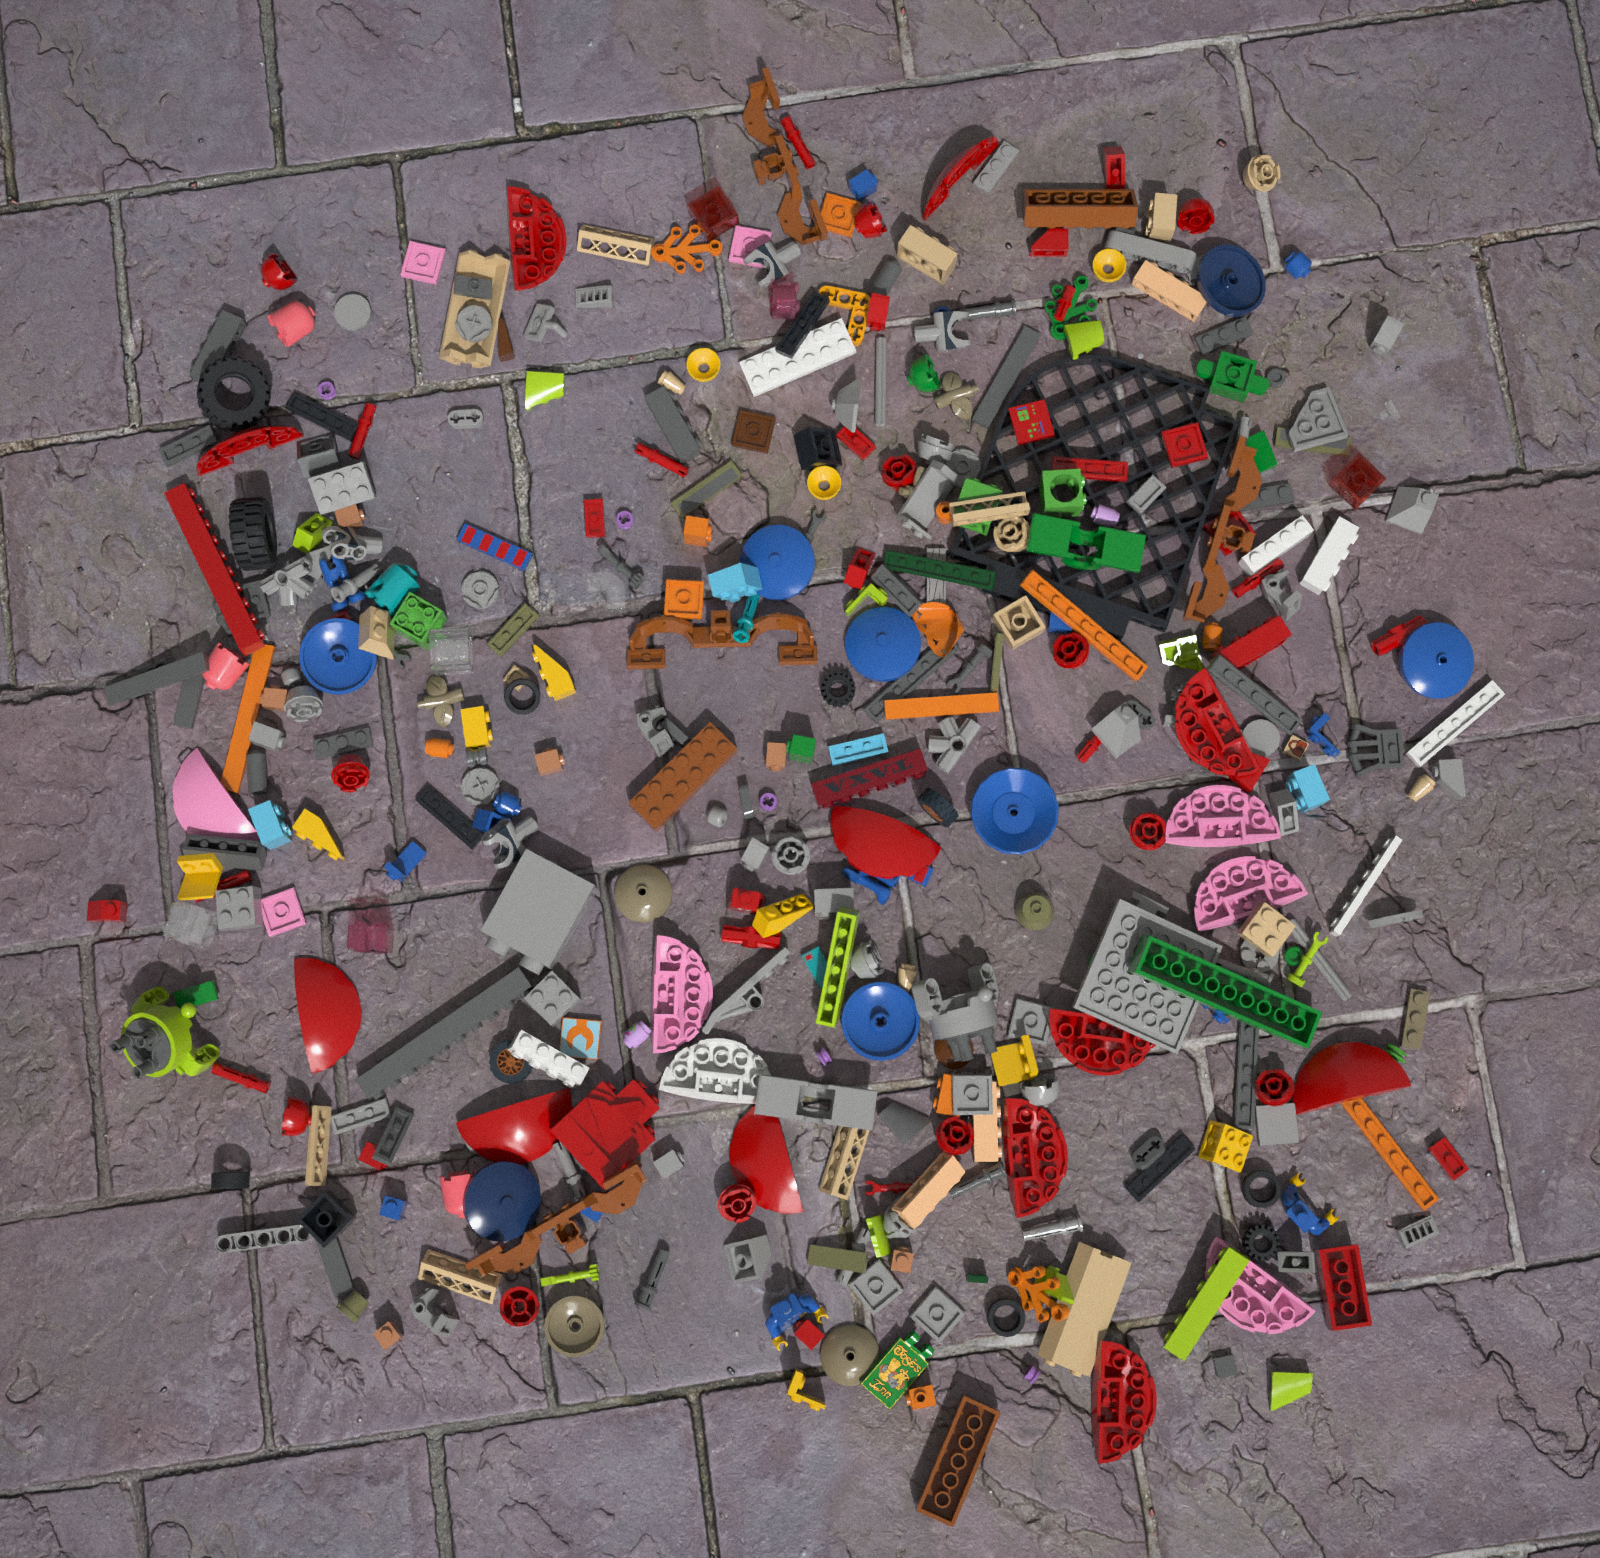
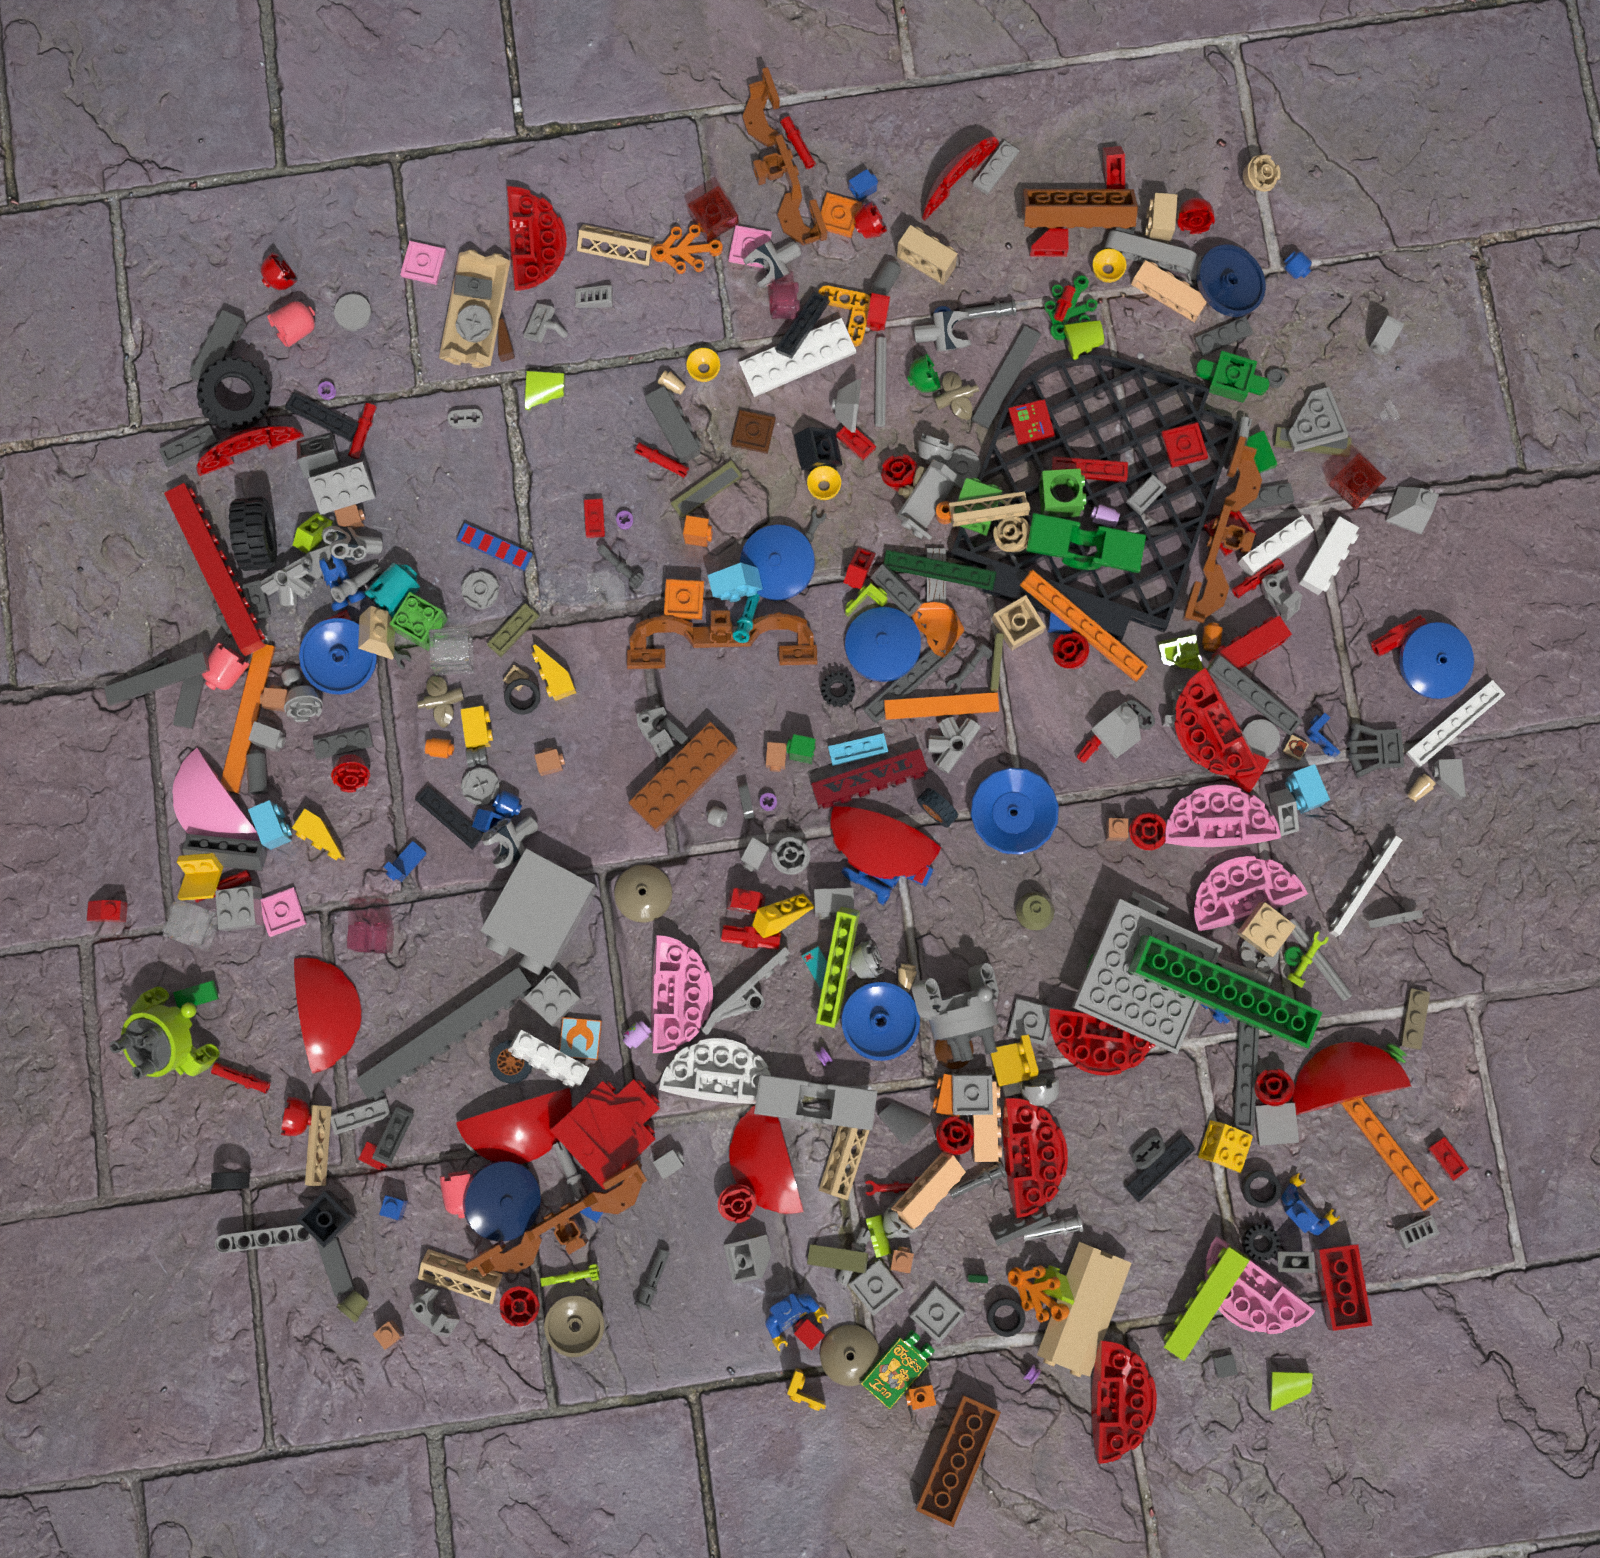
(1019, 1226): none -> dark grey plate
(1116, 829): none -> nougat brick

